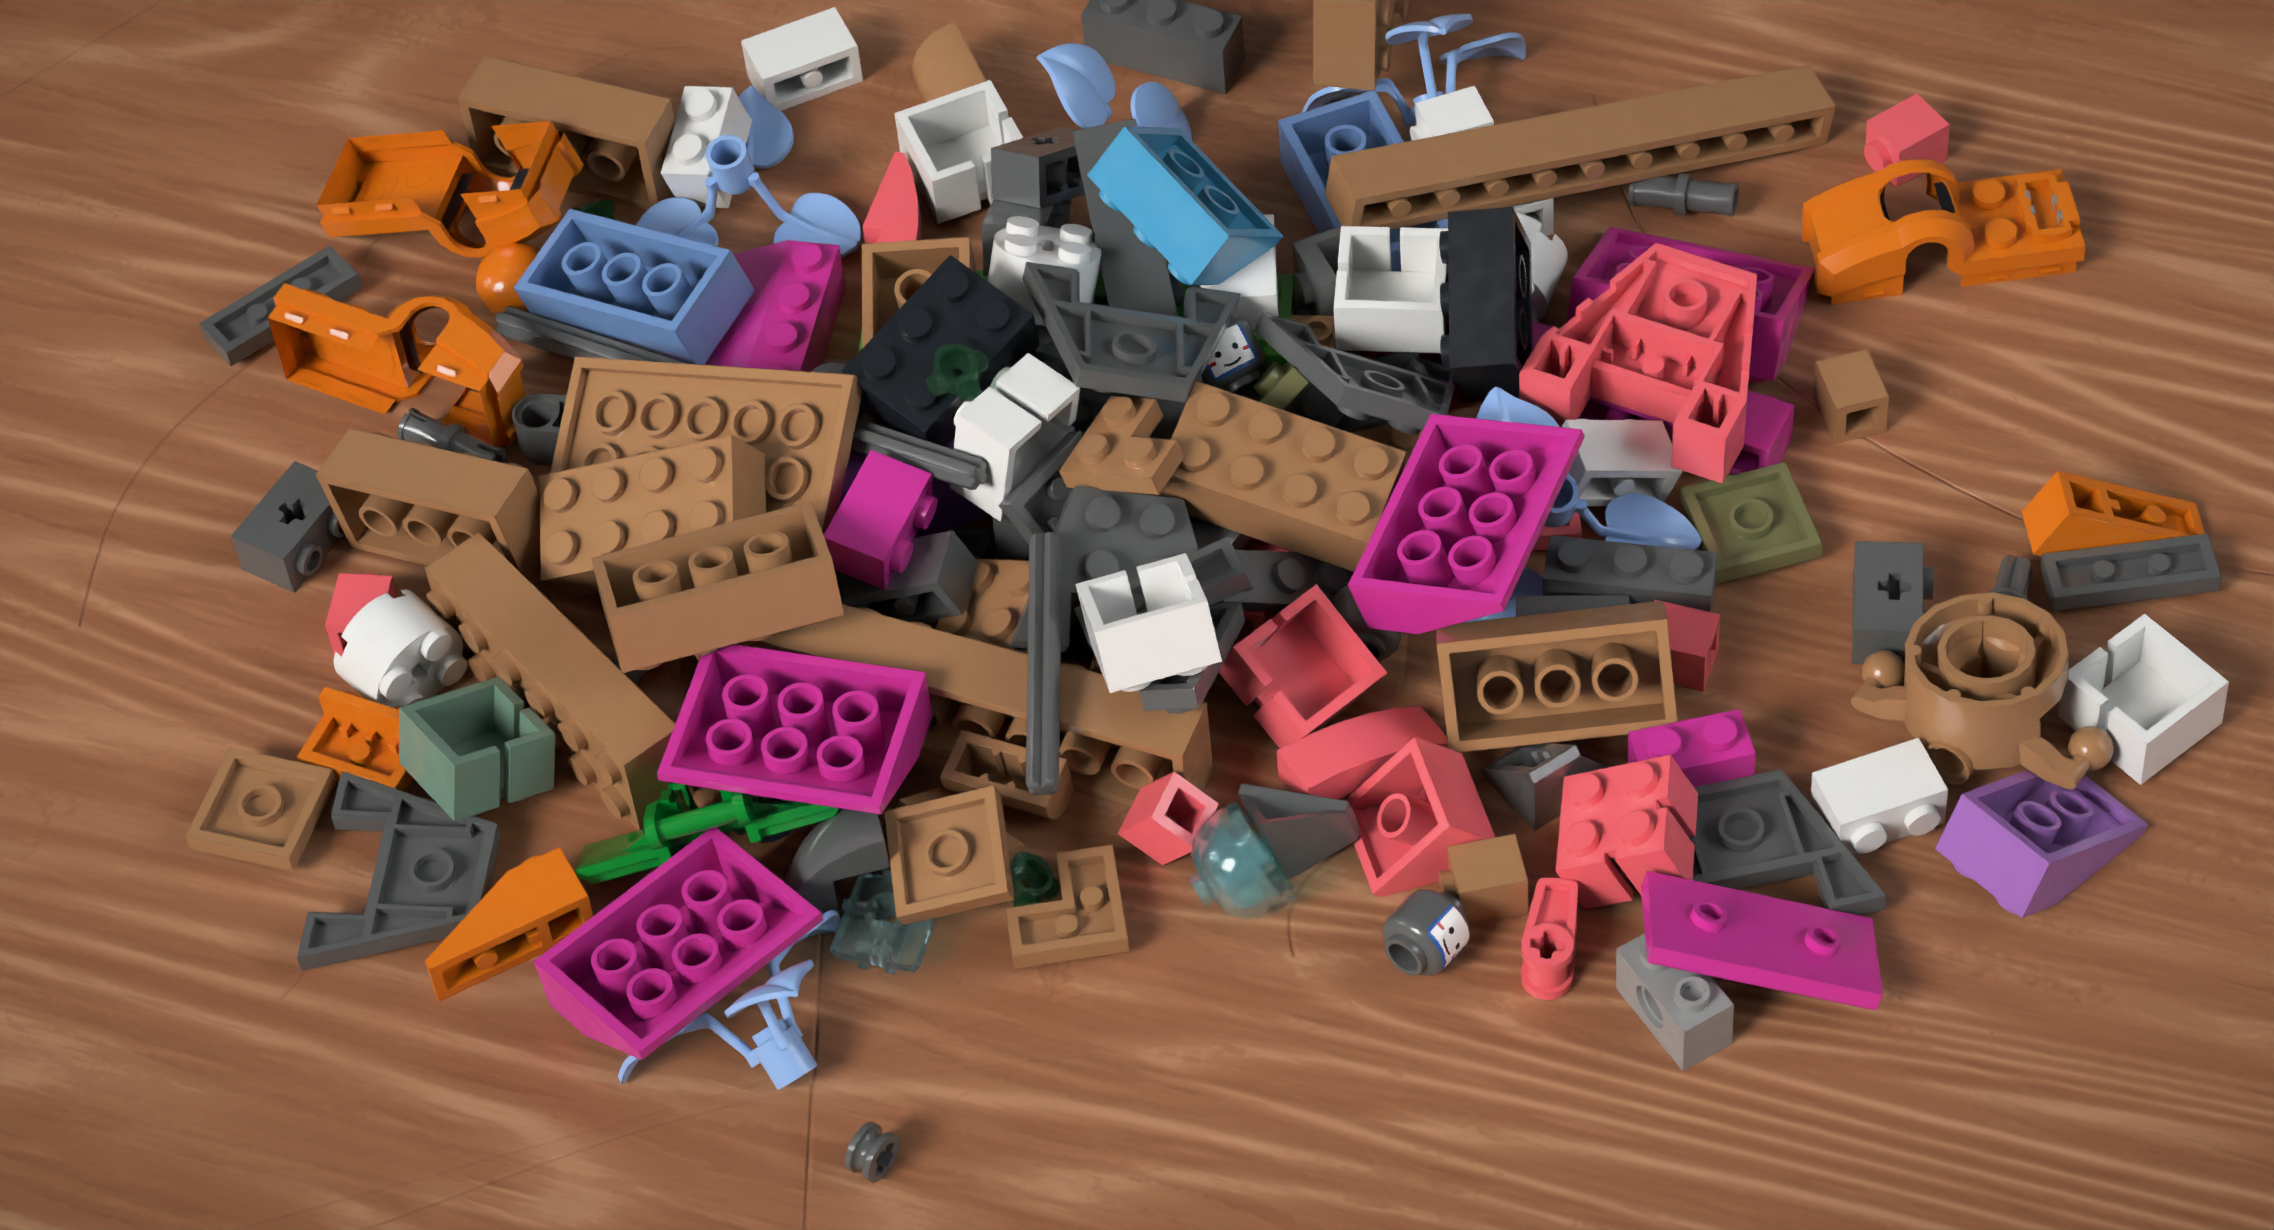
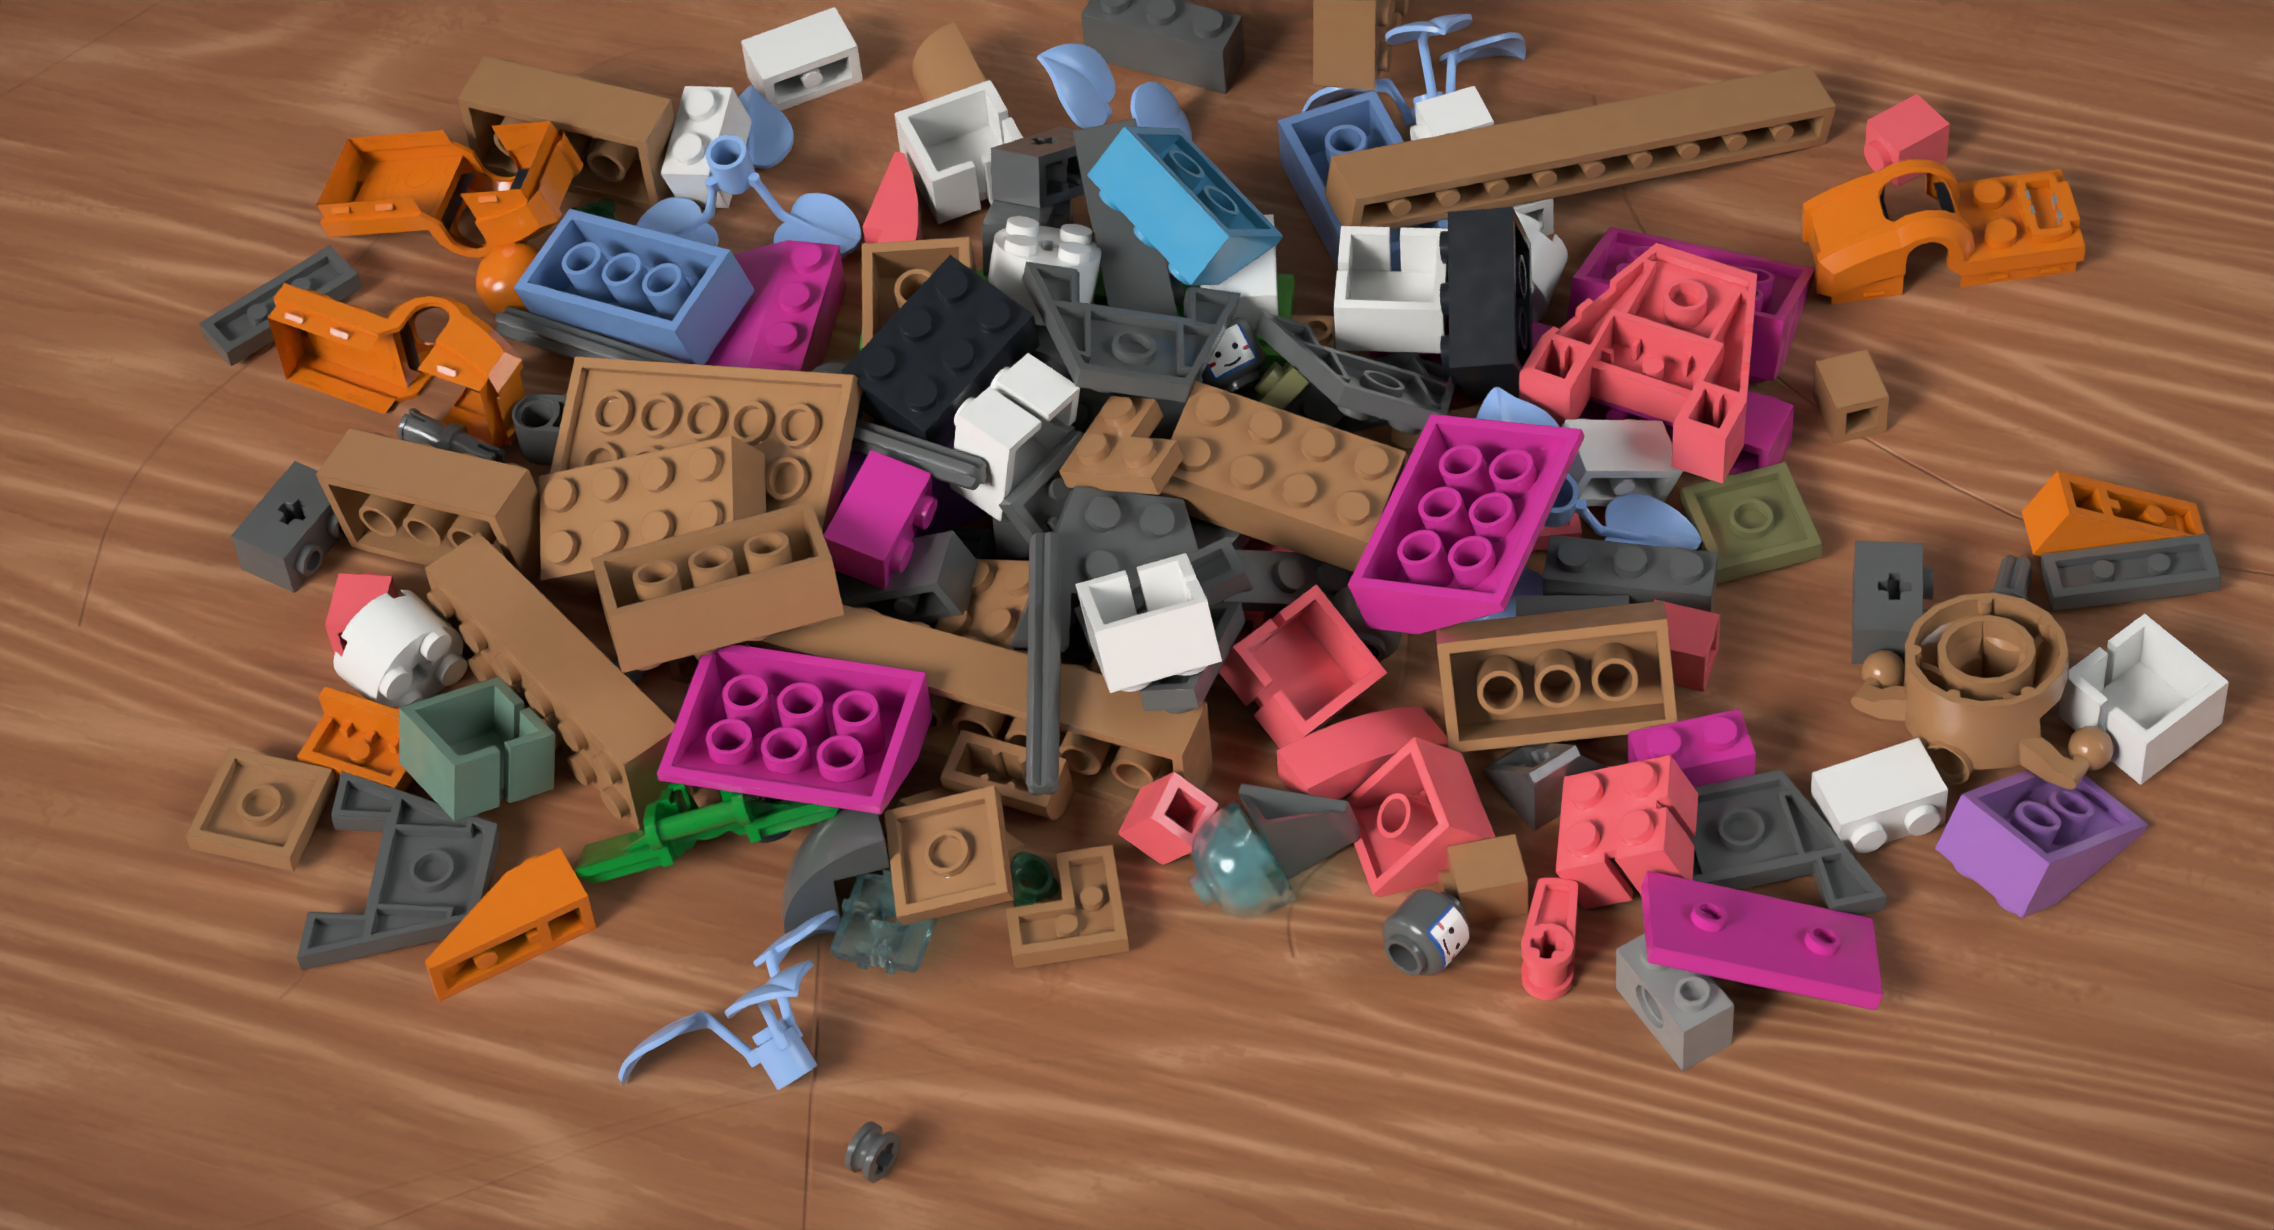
(673, 945): dark pink slope -> none
(955, 357): clear green plate -> none
(1316, 273): dark grey bracket -> none
(1685, 195): dark grey pin -> none

